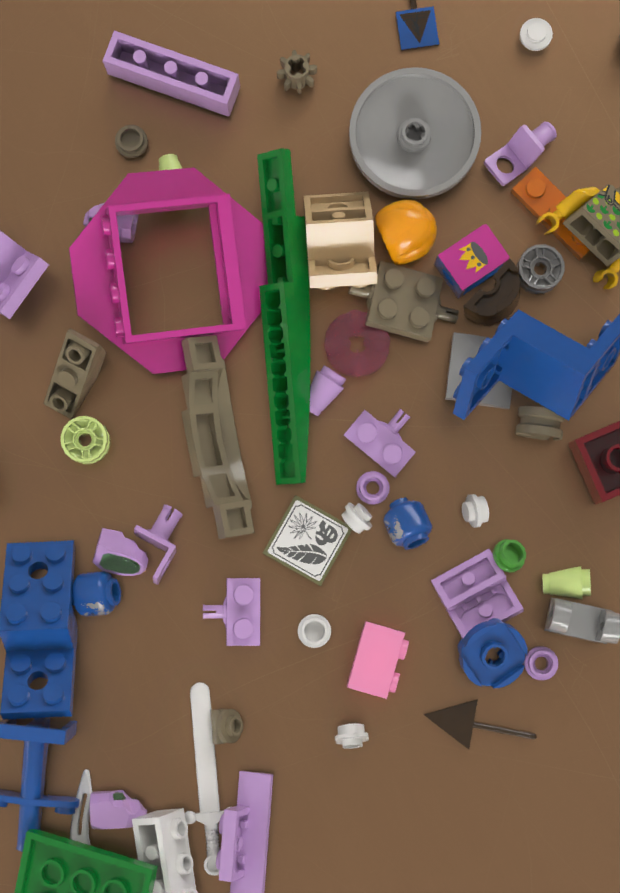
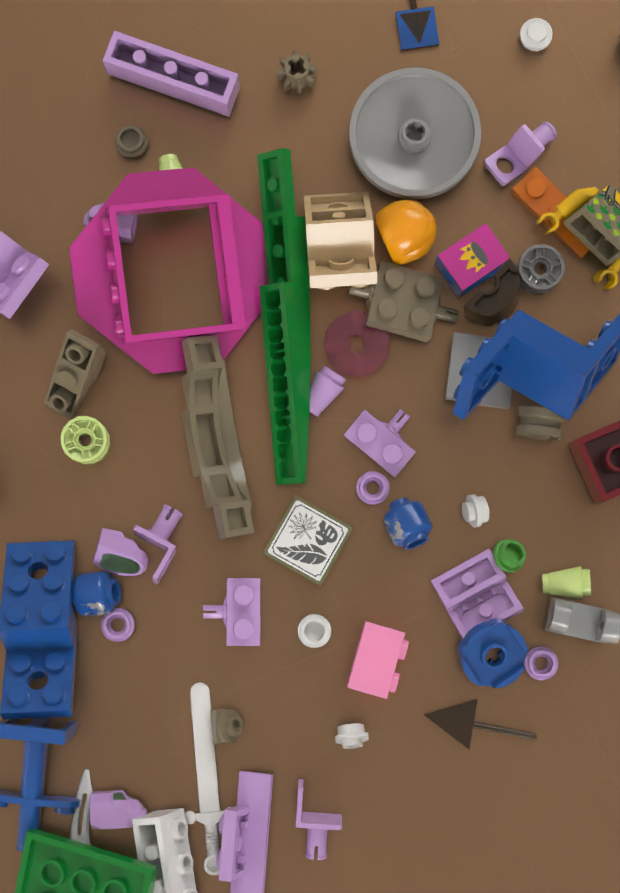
(107, 628): none -> lavender plate
(317, 826): none -> lavender bracket
(357, 517): white plate -> none

